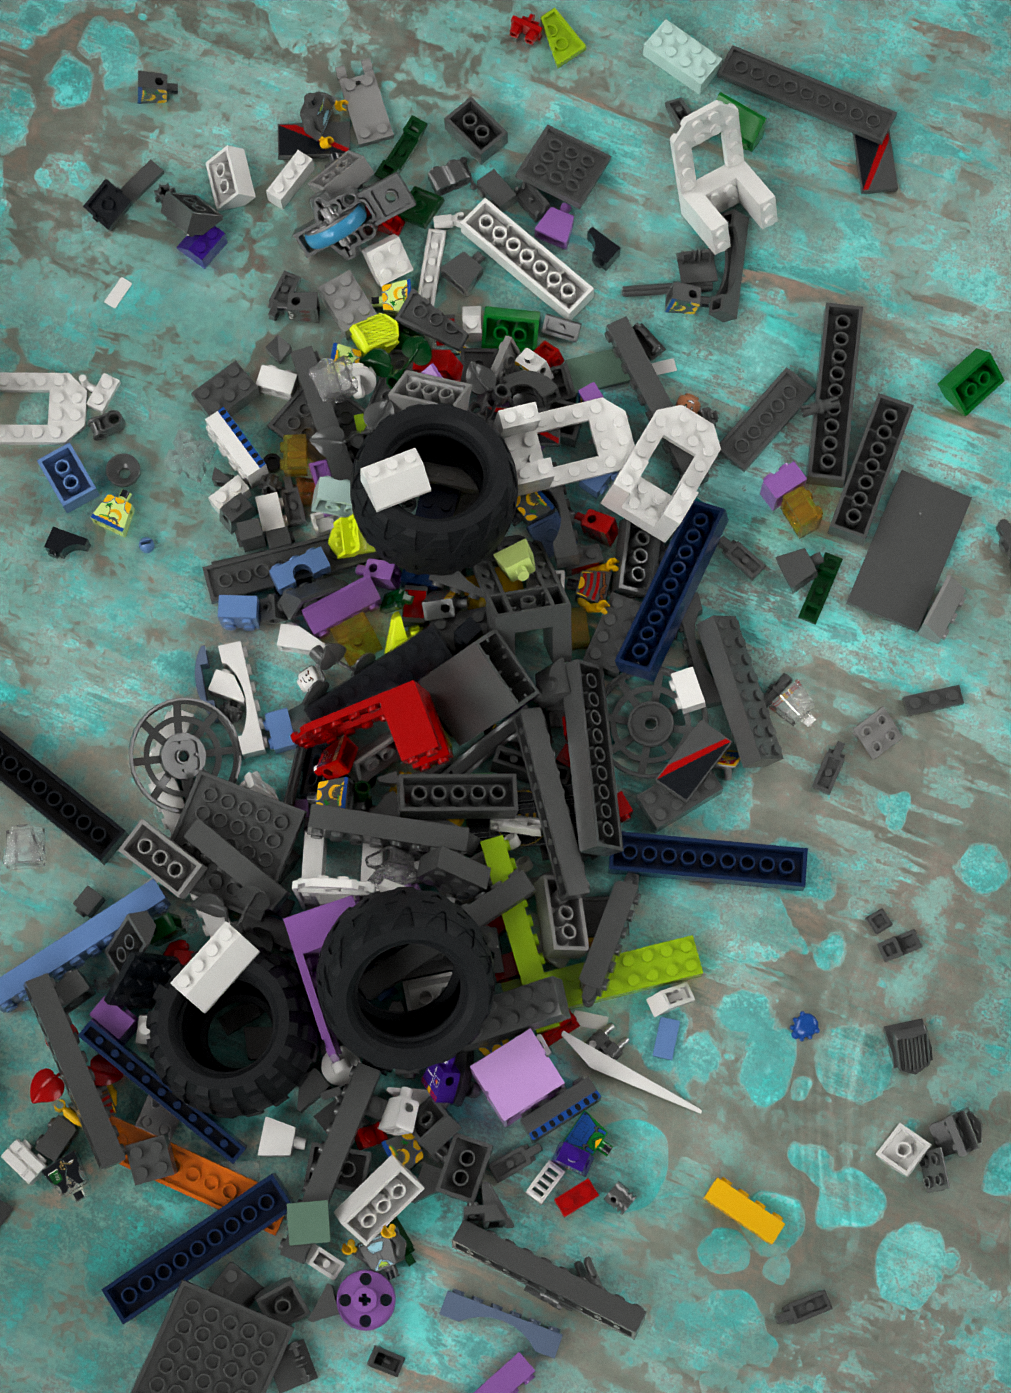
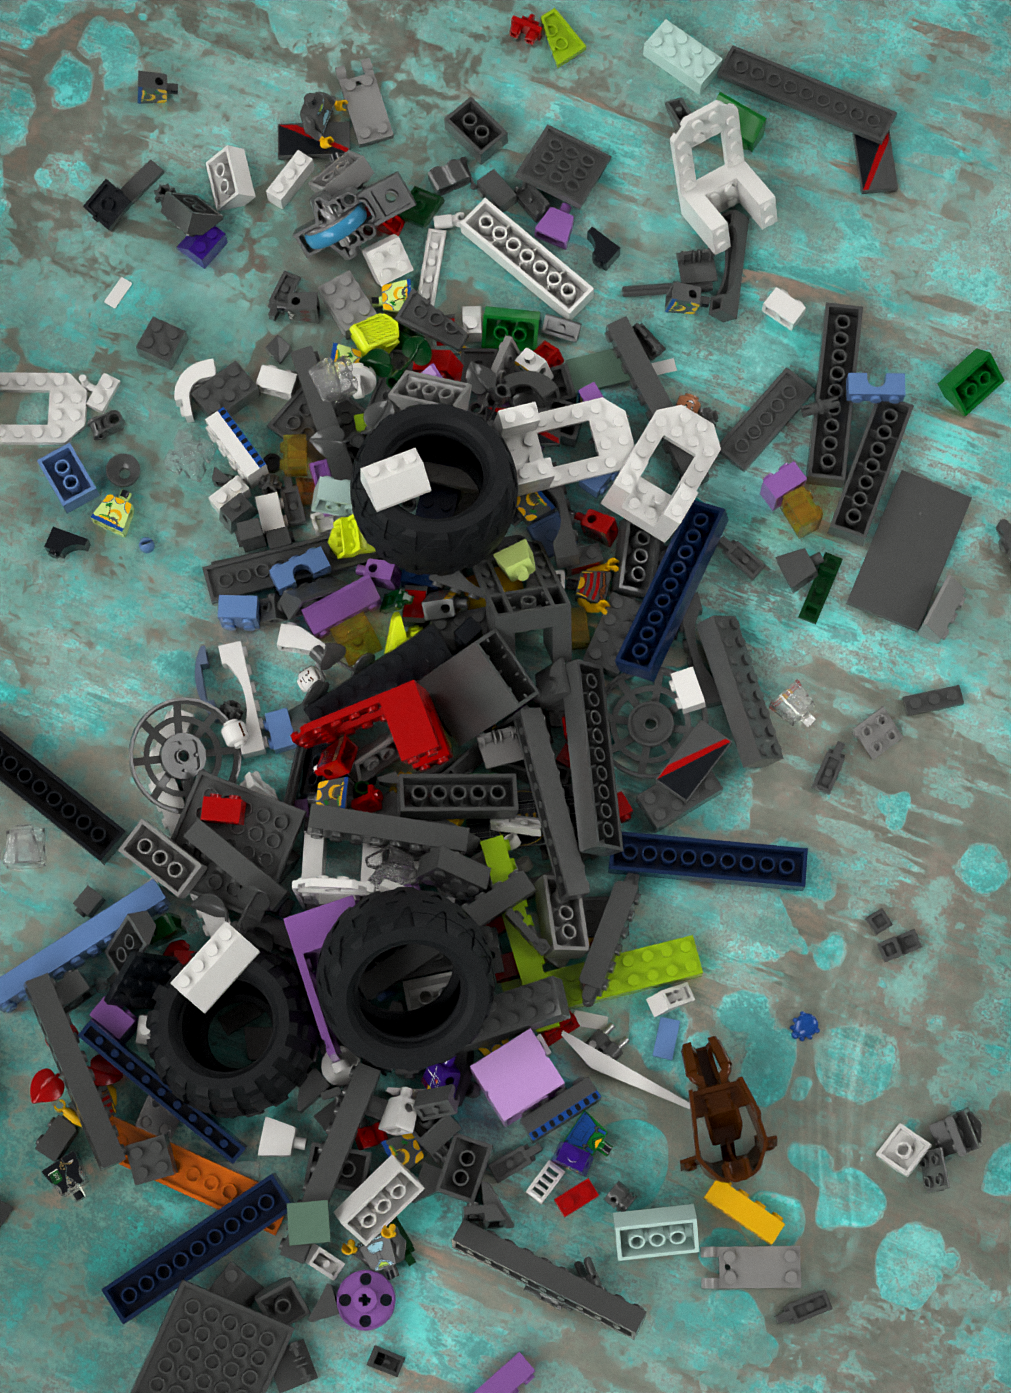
(25, 1161): white brick -> none
(162, 343): none -> dark grey brick
(188, 382): none -> white arch
(223, 810): none -> red brick
(226, 687): white slope -> none
(235, 733): none -> white head
(369, 802): none -> red bracket
(403, 149): dark green slope -> none
(436, 1102): none -> dark grey hinge
(461, 1308): sand blue arch -> none
(463, 271): dark grey torso -> none
(499, 747): none -> light grey hinge
(528, 932): none -> dark grey hinge
(656, 1232): none -> light aqua brick
(719, 1104): none -> reddish brown piece
(727, 762): shield -> none
(754, 1267): none -> light grey hinge
(776, 688): dark grey pin -> none
(784, 308): none -> white brick
(860, 390): none -> medium blue arch
(909, 1046): dark grey piece -> none

